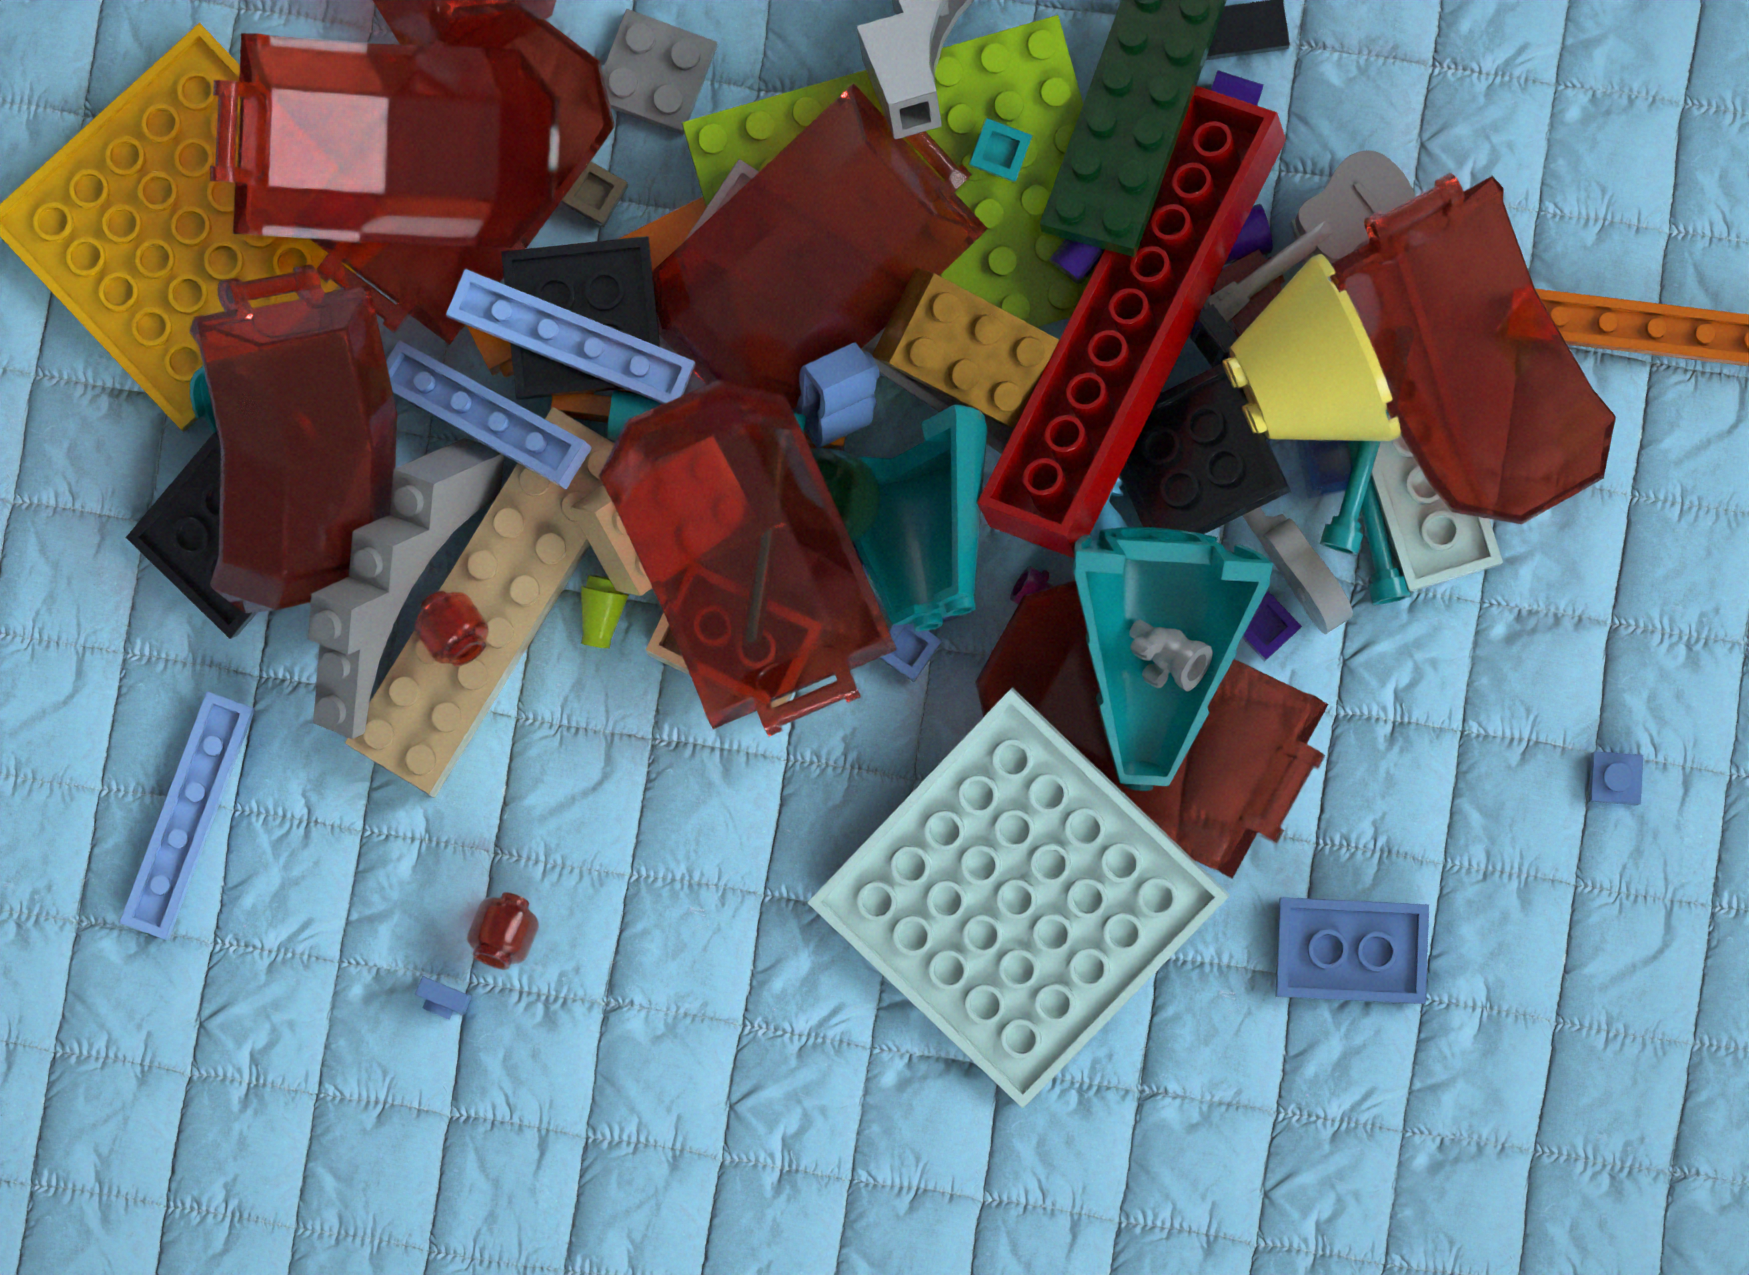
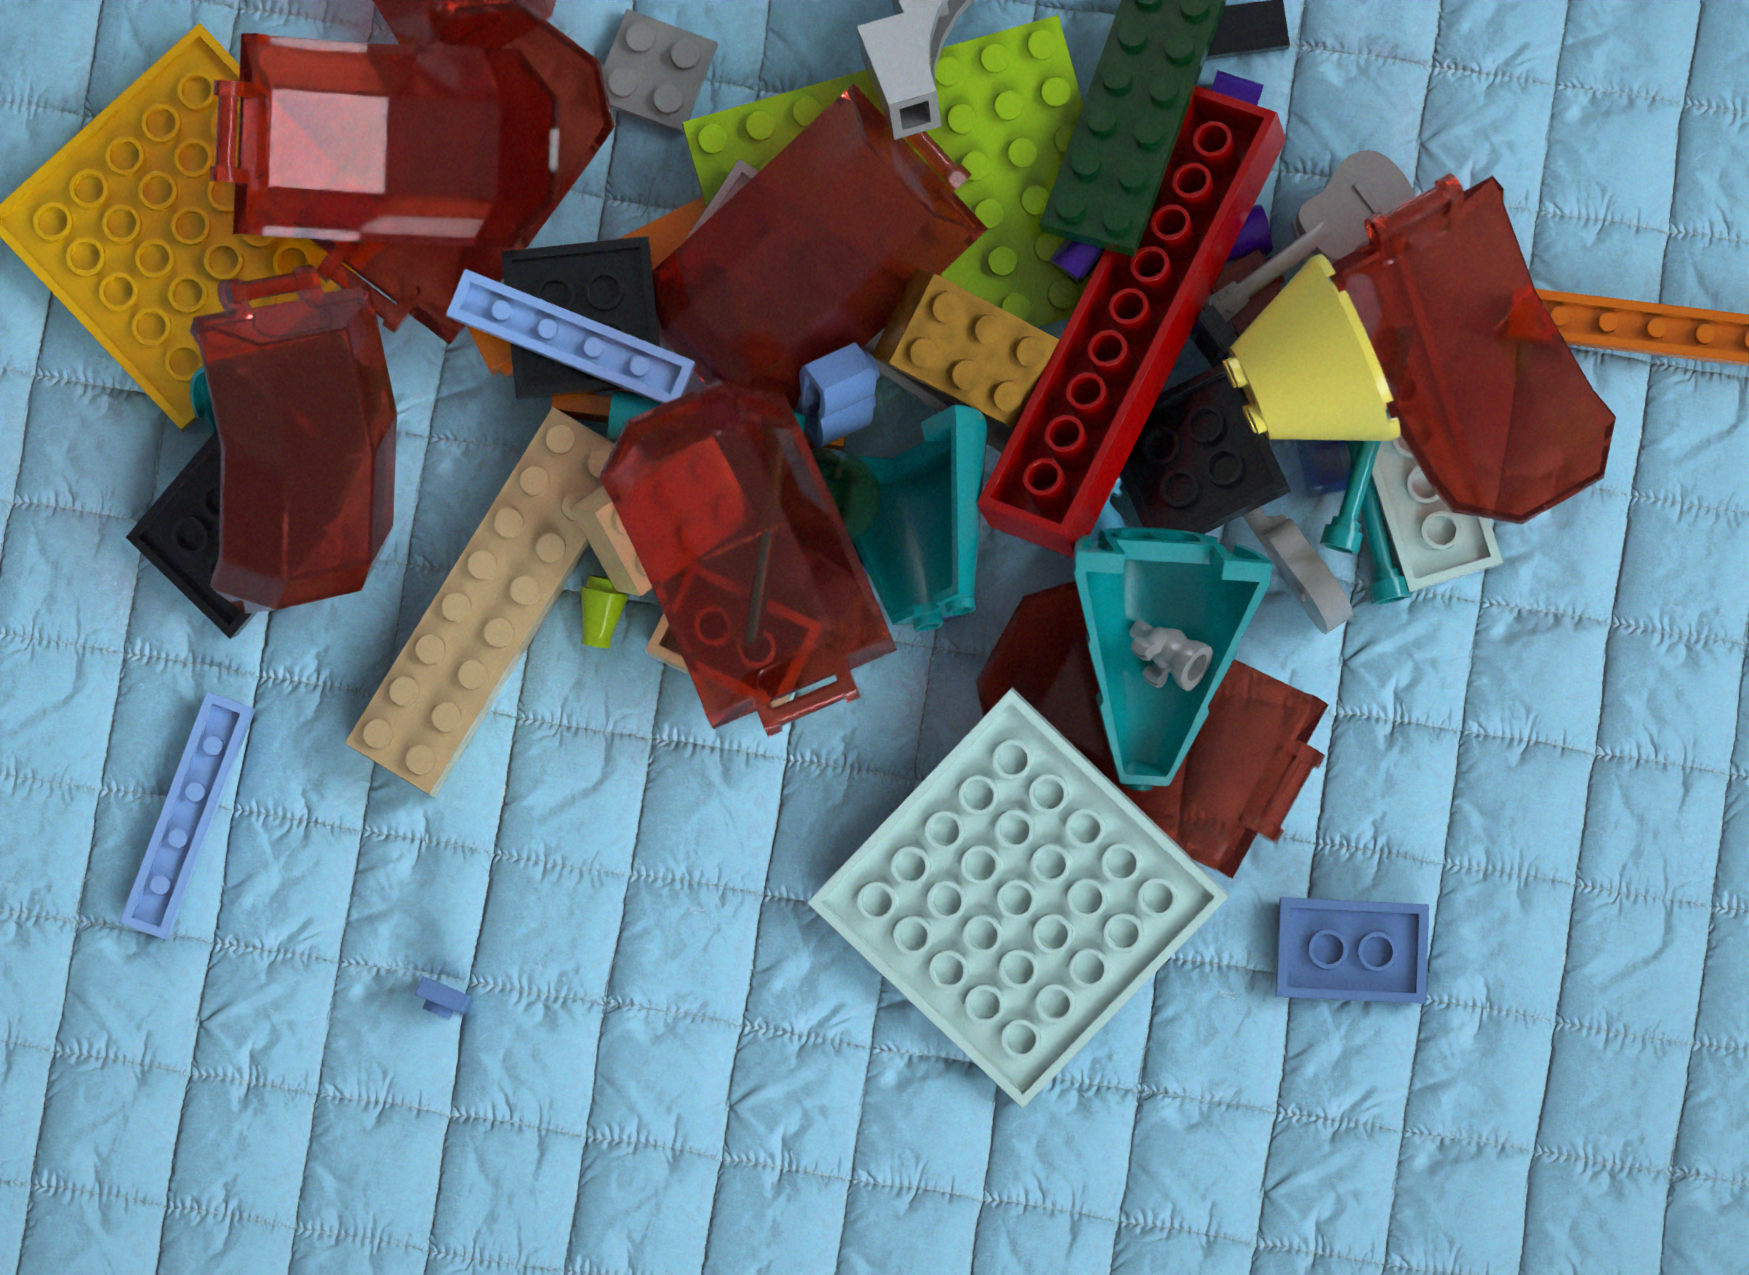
(387, 558): light grey arch -> none
(451, 628): clear red head -> none
(485, 415): light blue plate -> none
(502, 931): clear red head -> none
(596, 194): dark tan plate -> none
(912, 651): medium blue plate -> none
(1000, 150): teal plate -> none
(1029, 582): magenta plate -> none
(1270, 627): dark purple plate -> none
(1616, 778): medium blue plate -> none

